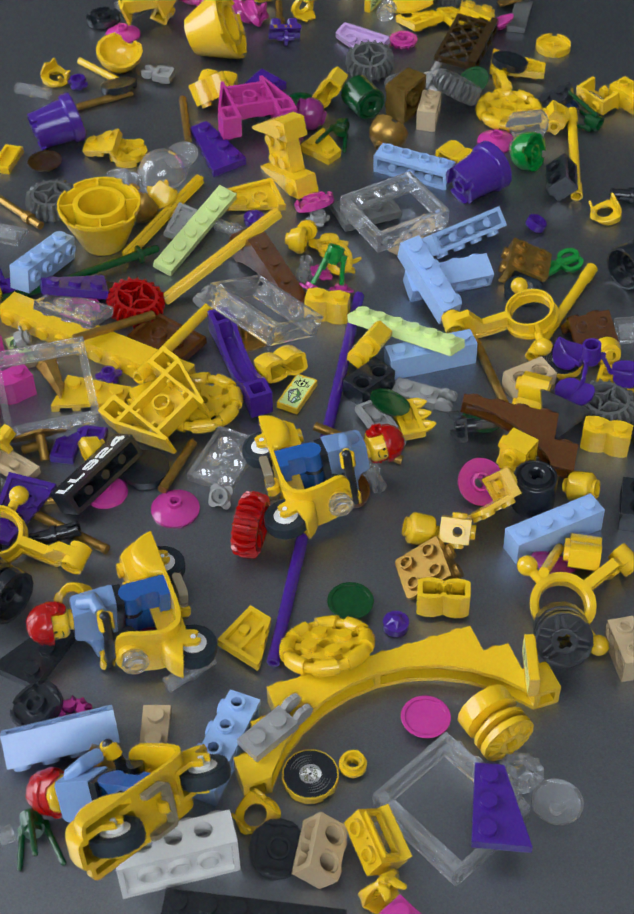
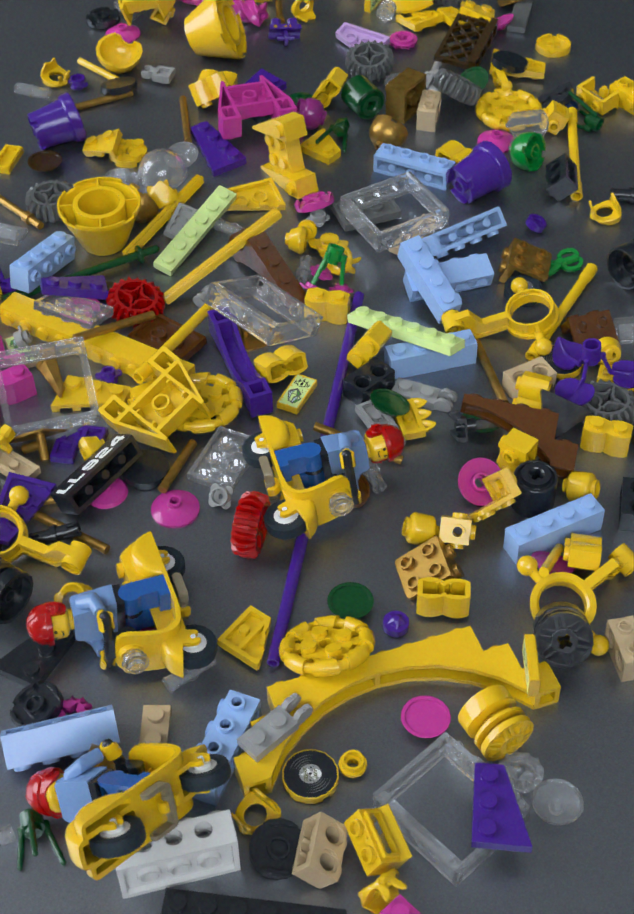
(252, 216): dark purple tile -> none

